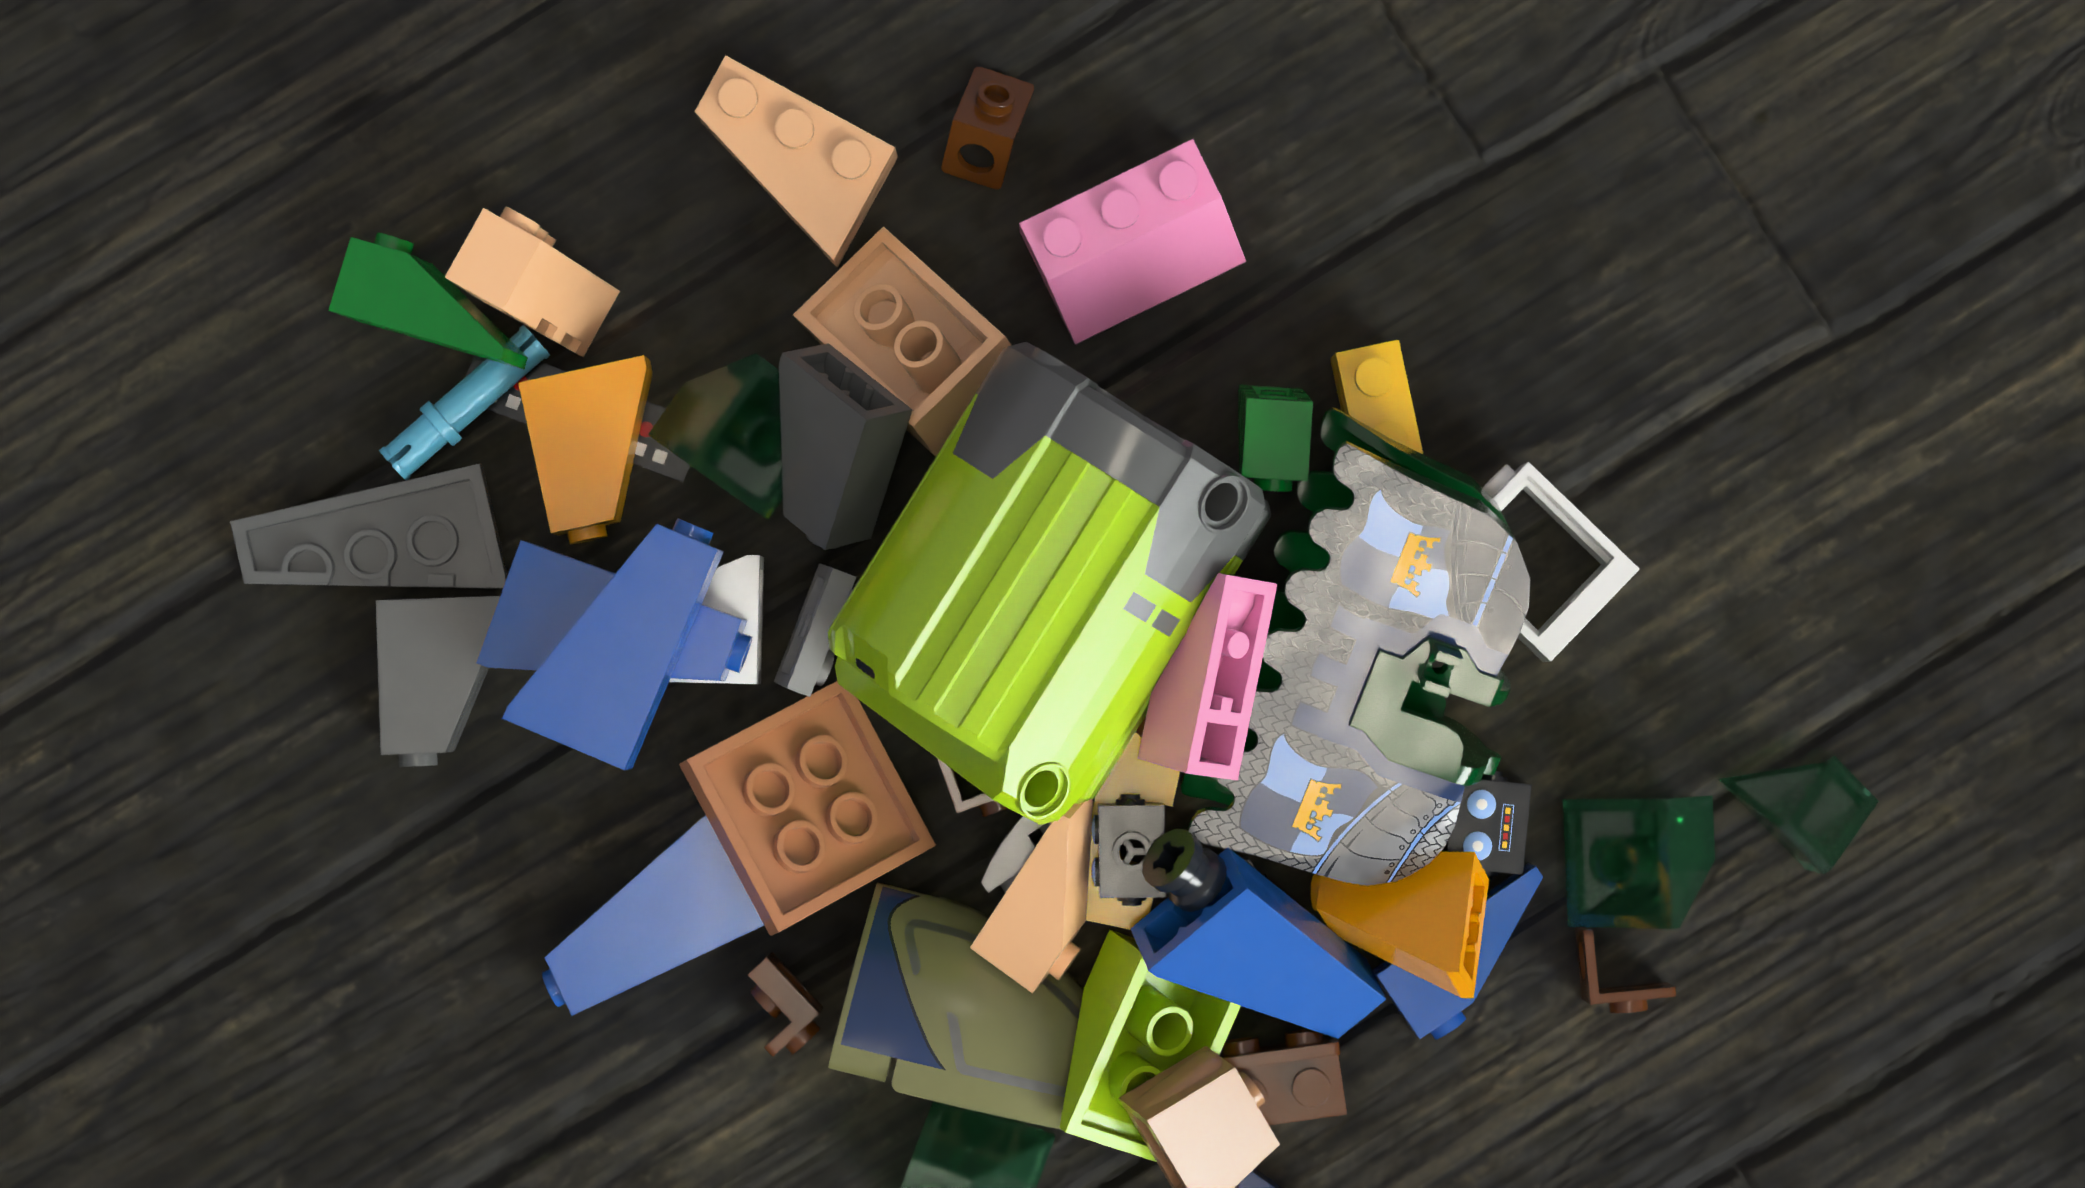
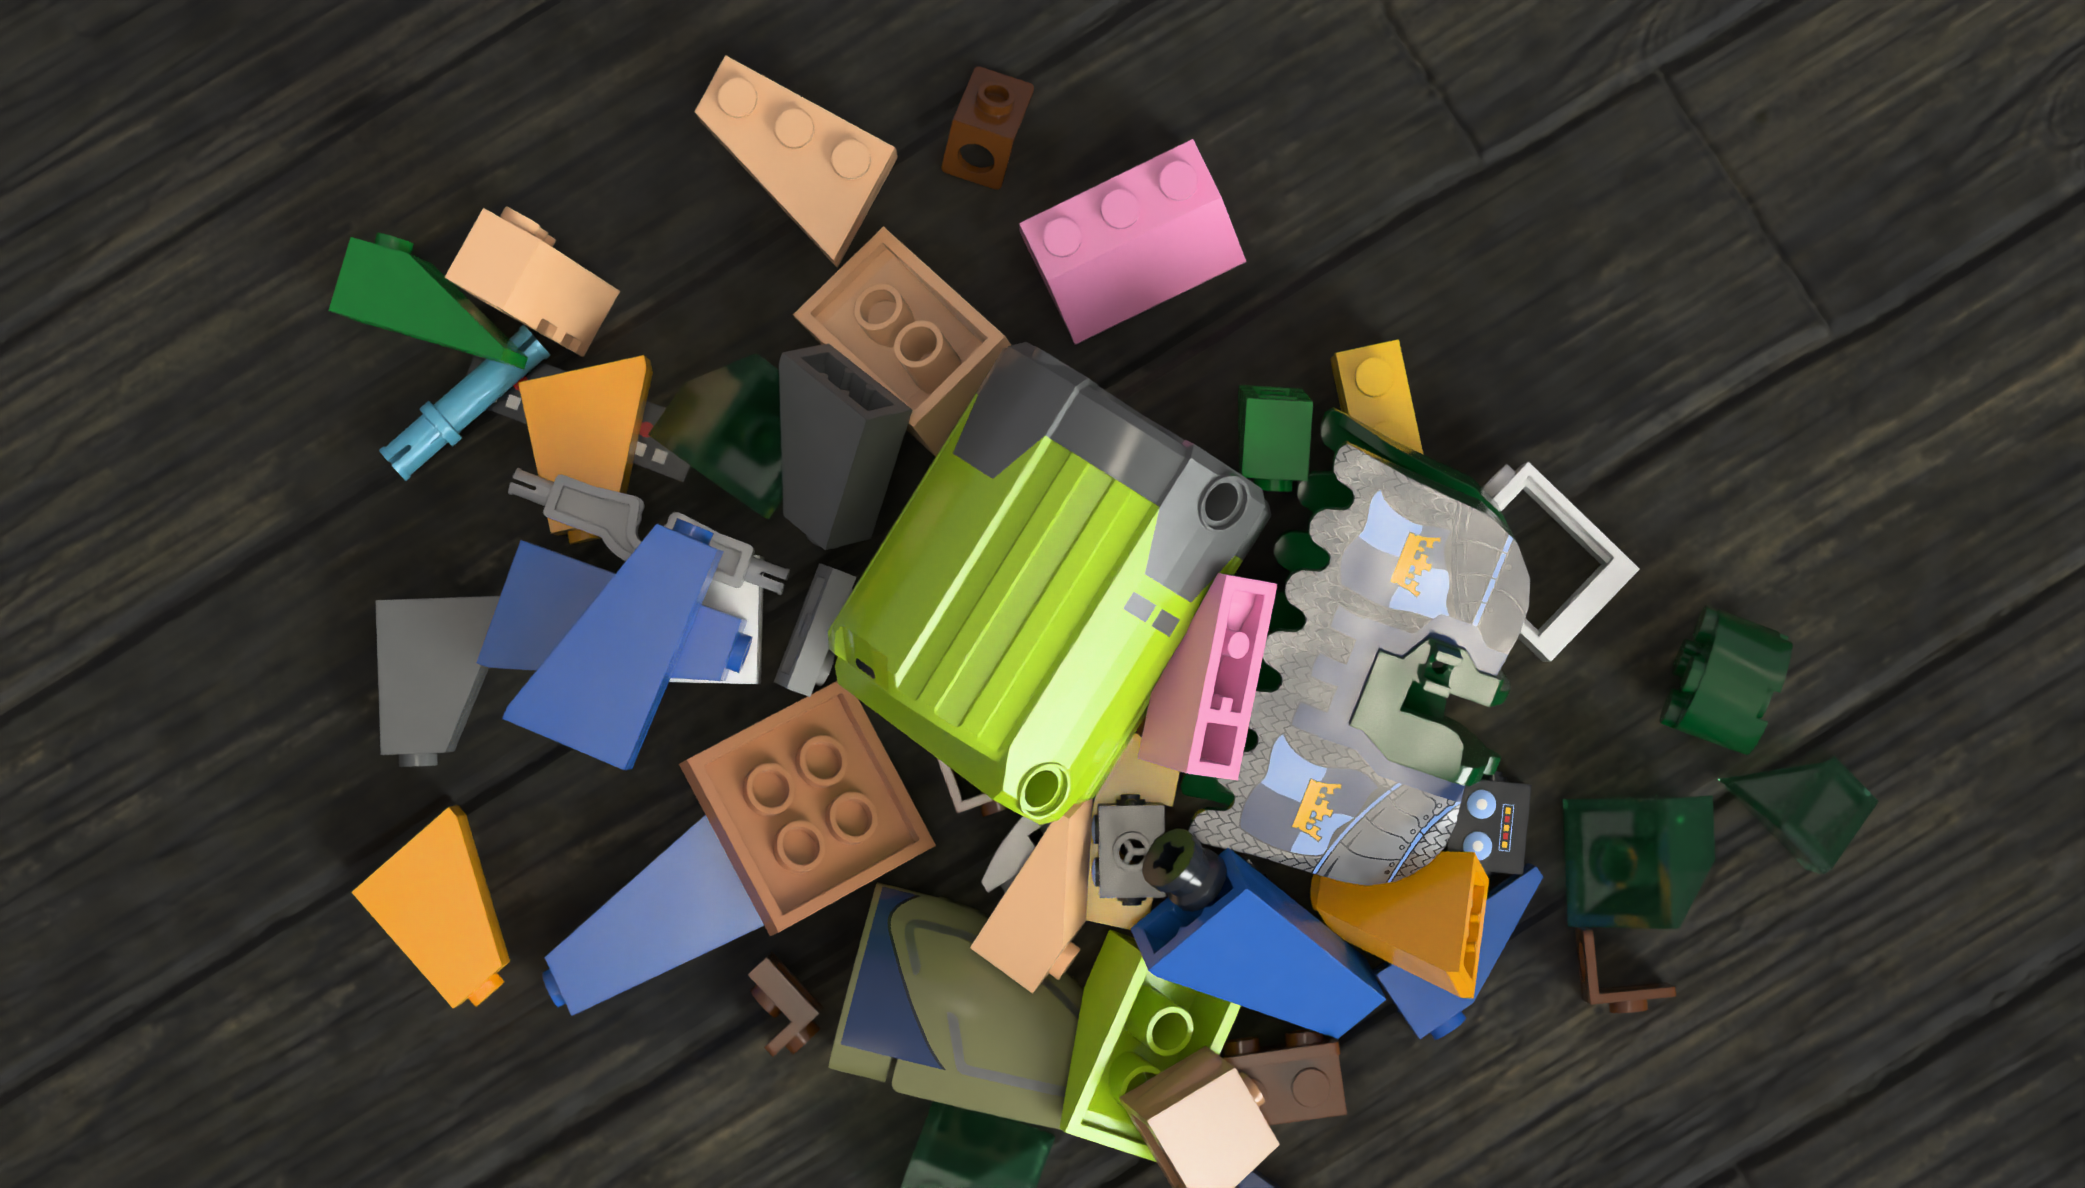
(393, 535): dark grey wing -> none
(441, 910): none -> light orange slope
(617, 519): none -> light grey piece
(1726, 680): none -> dark green brick

